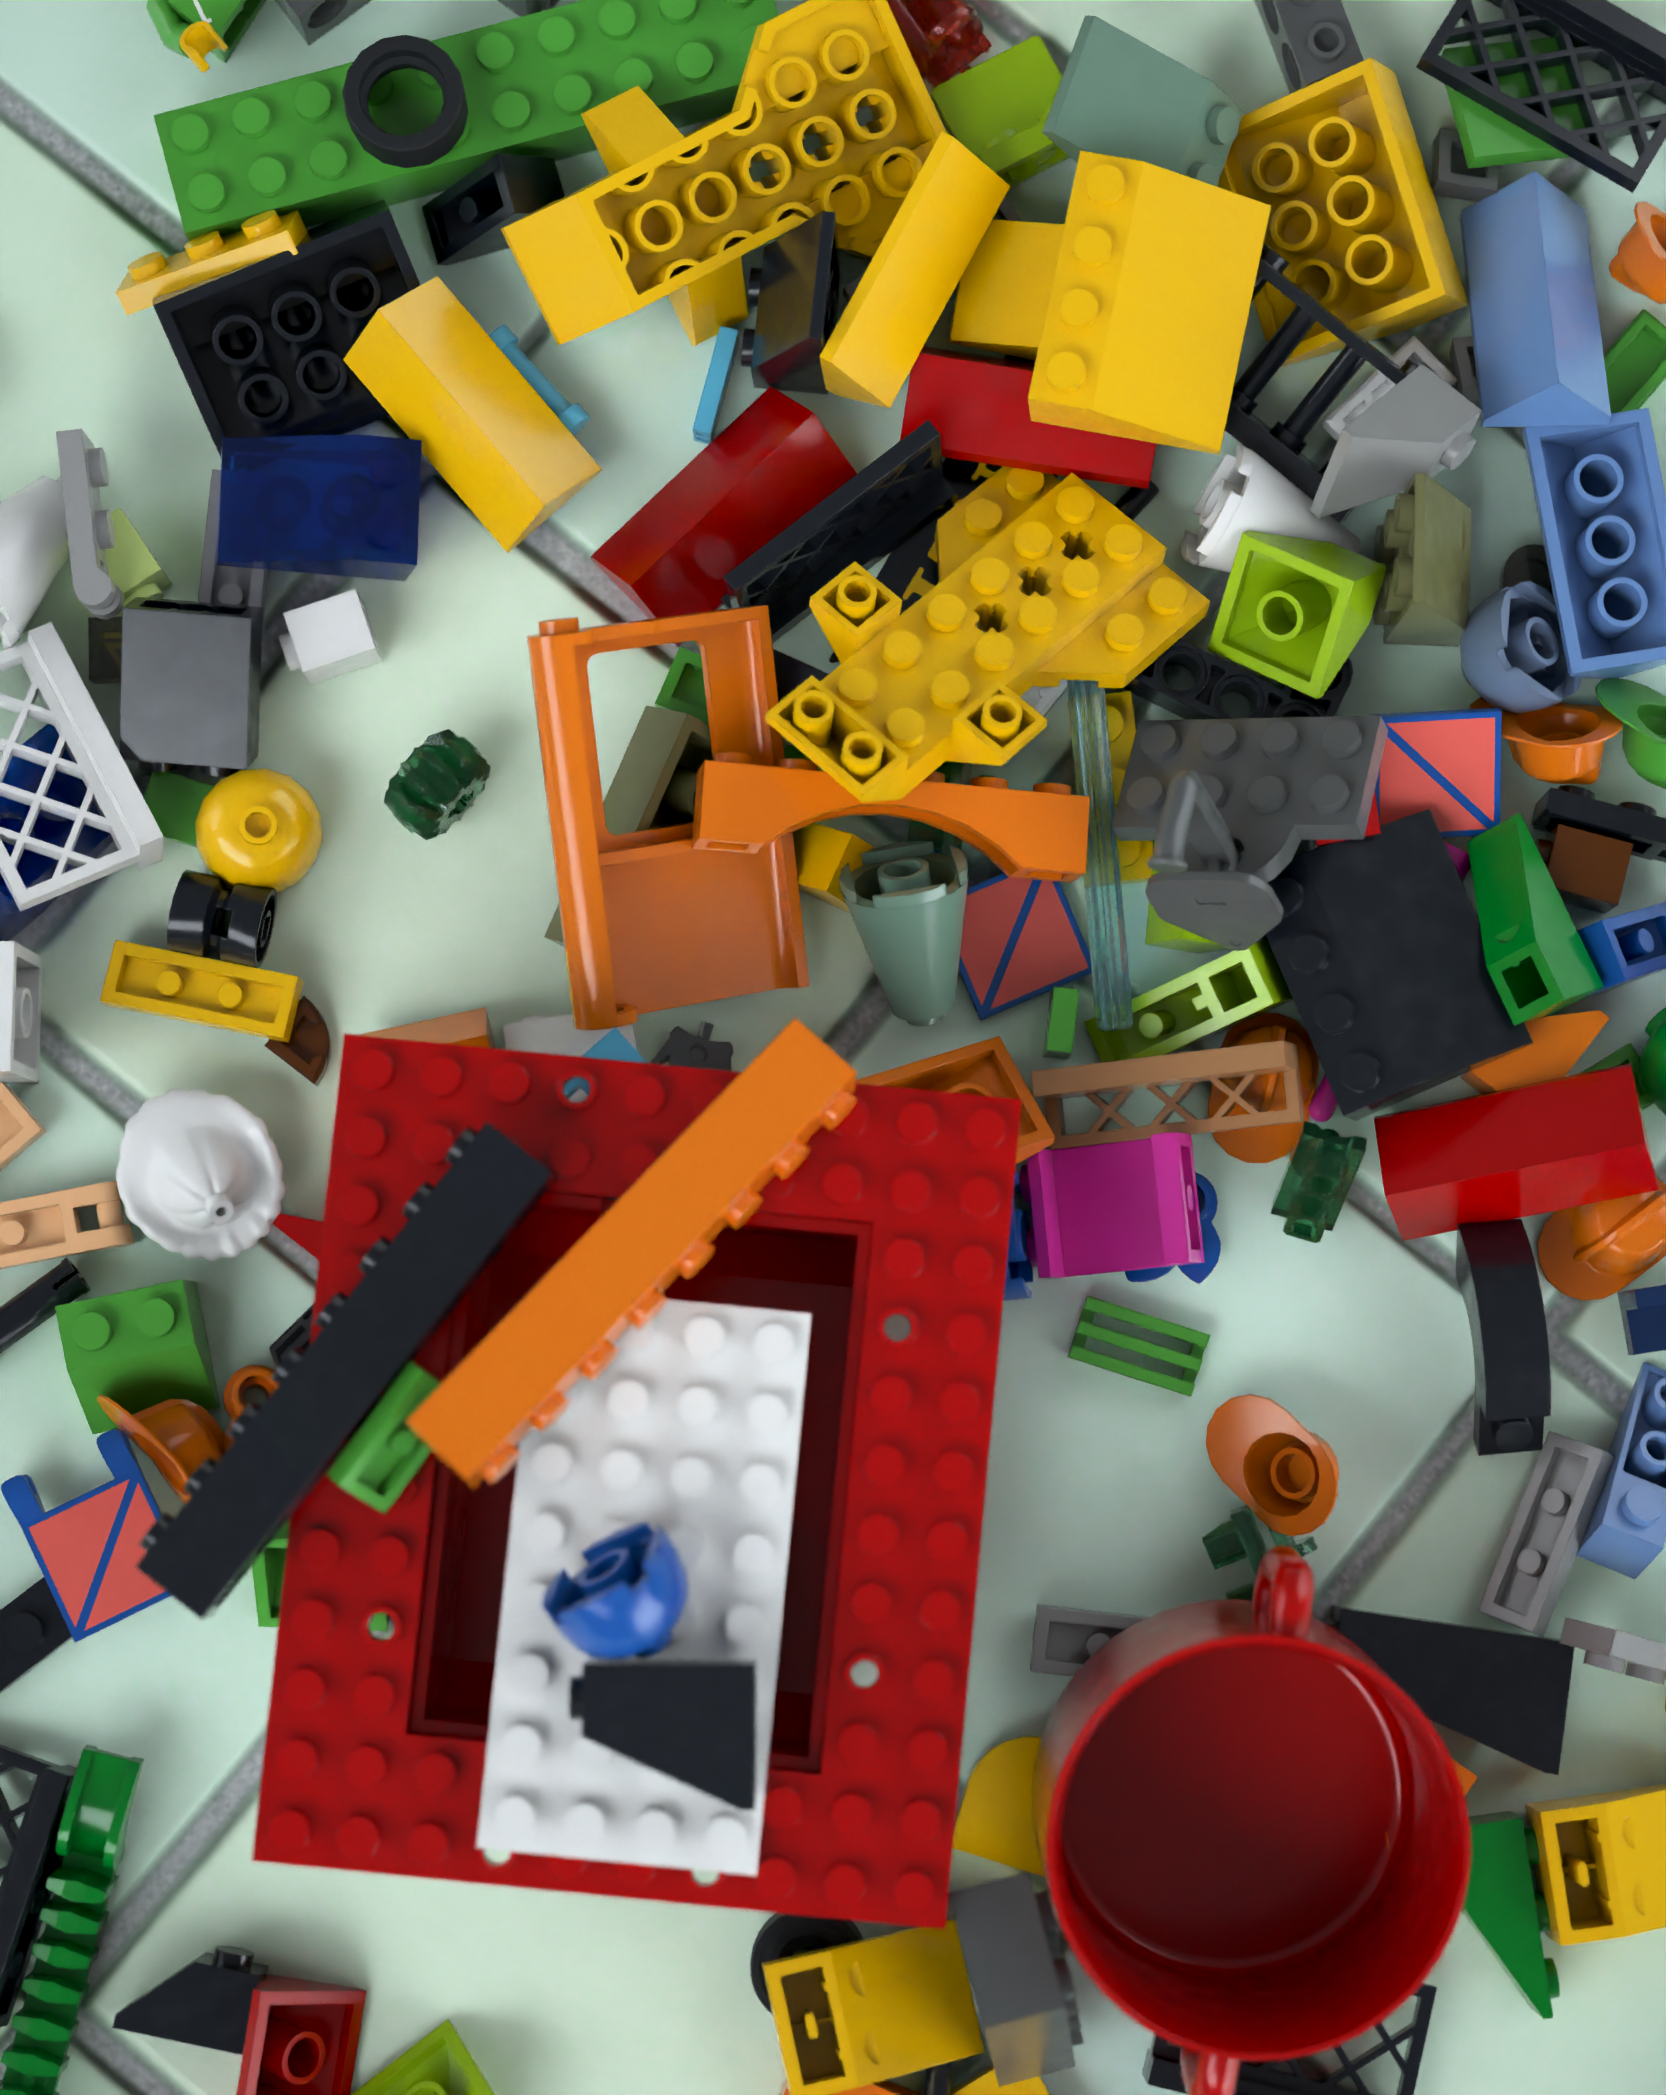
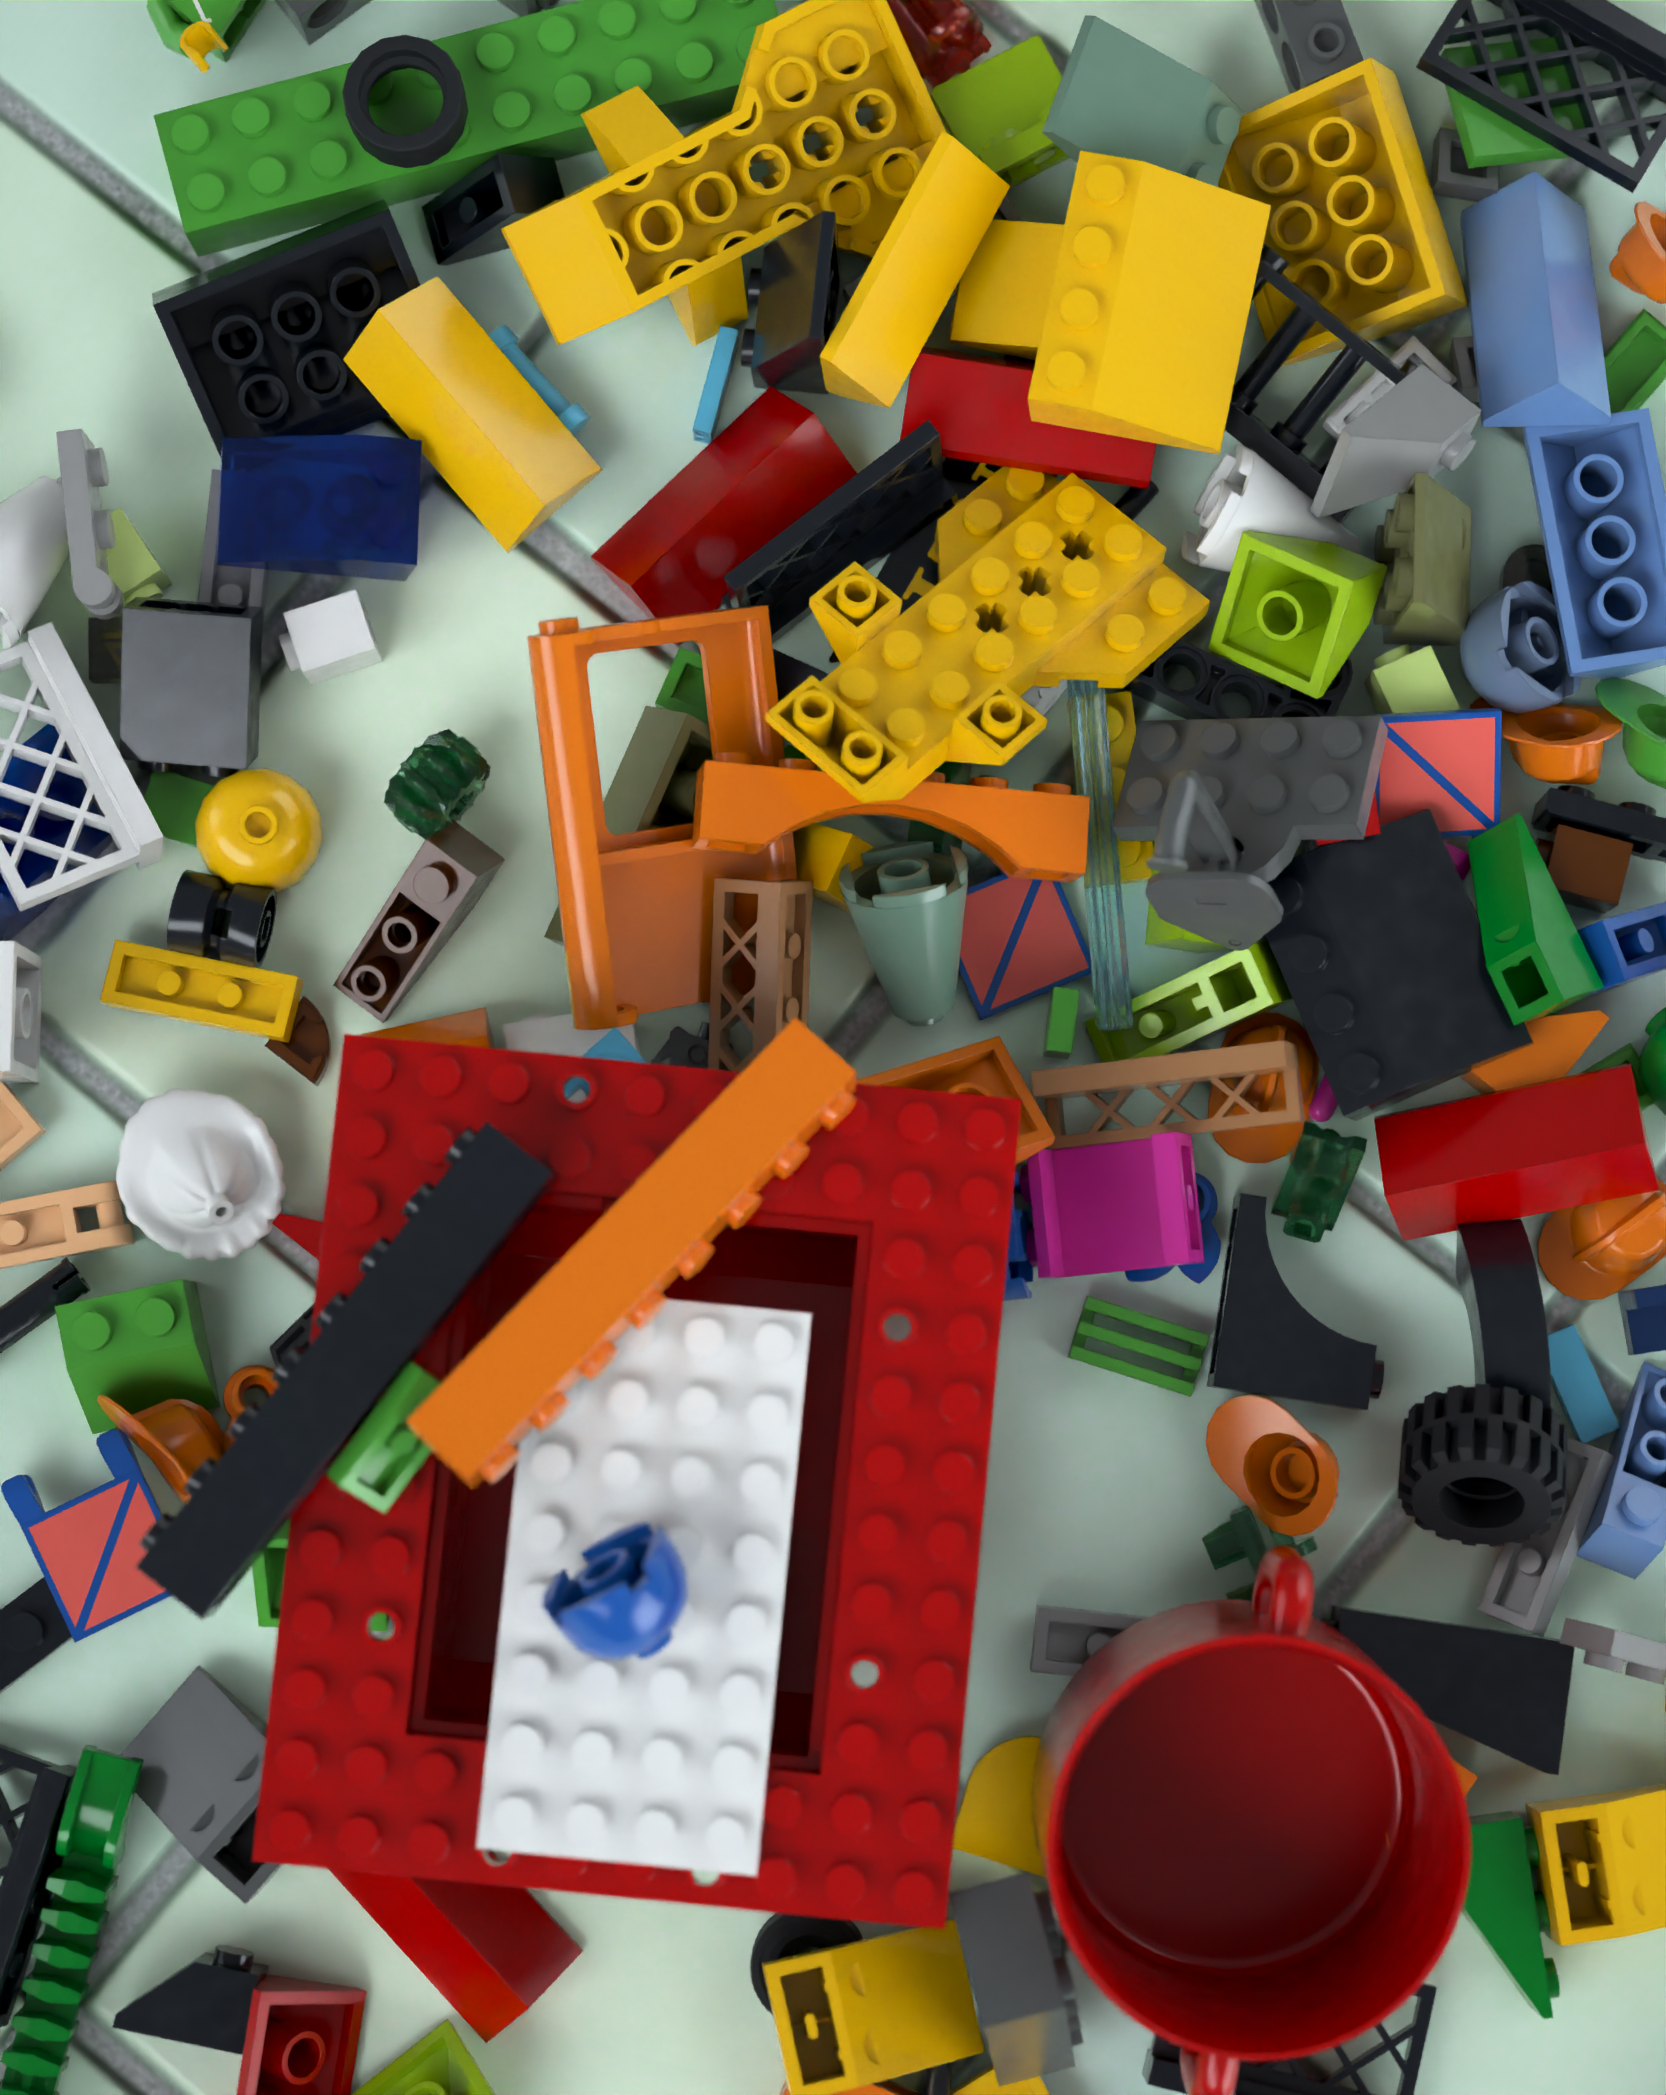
(206, 1779): none -> dark grey slope
(209, 257): yellow plate -> none
(418, 919): none -> slope
(475, 1942): none -> red slope
(676, 1719): black slope -> none
(779, 963): none -> medium nougat fence
(1269, 1340): none -> black arch
(1409, 682): none -> yellowish green brick
(1483, 1465): none -> black tyre
(1579, 1386): none -> medium azure piece

